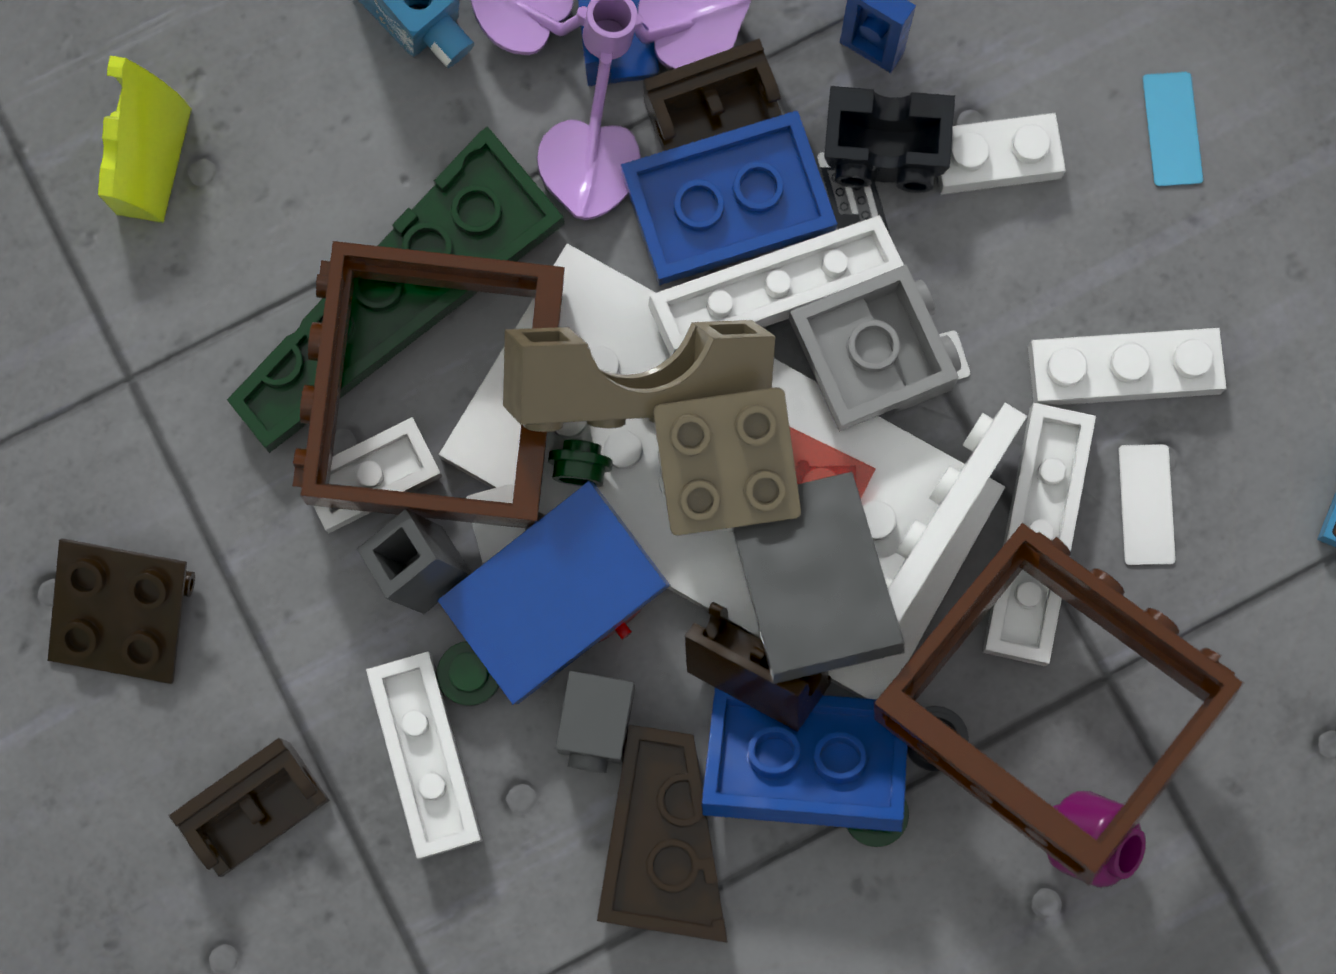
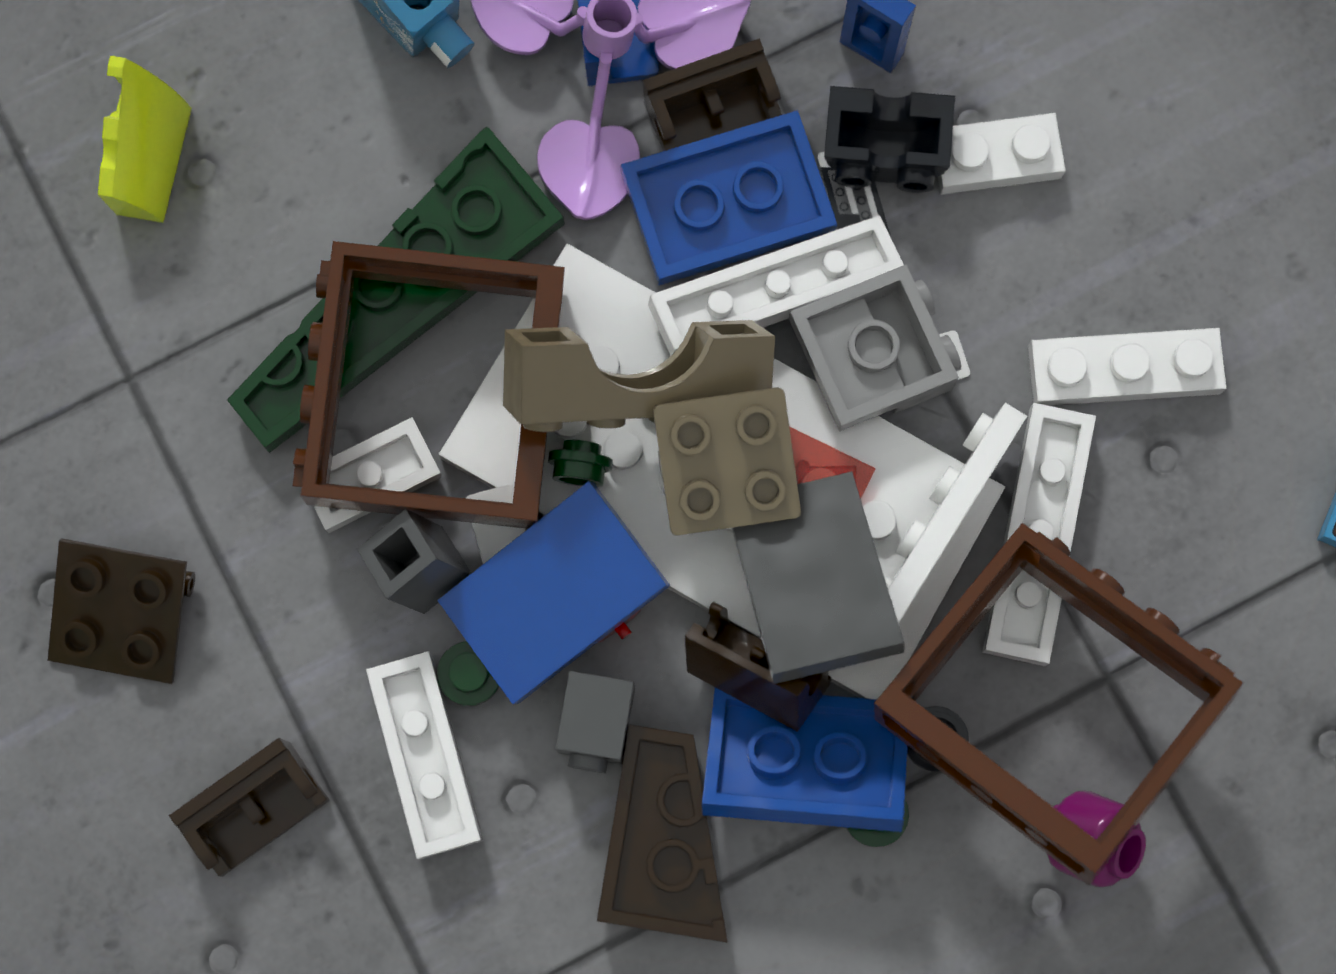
(1146, 504): white sticker -> none
(1172, 129): medium azure sticker -> none

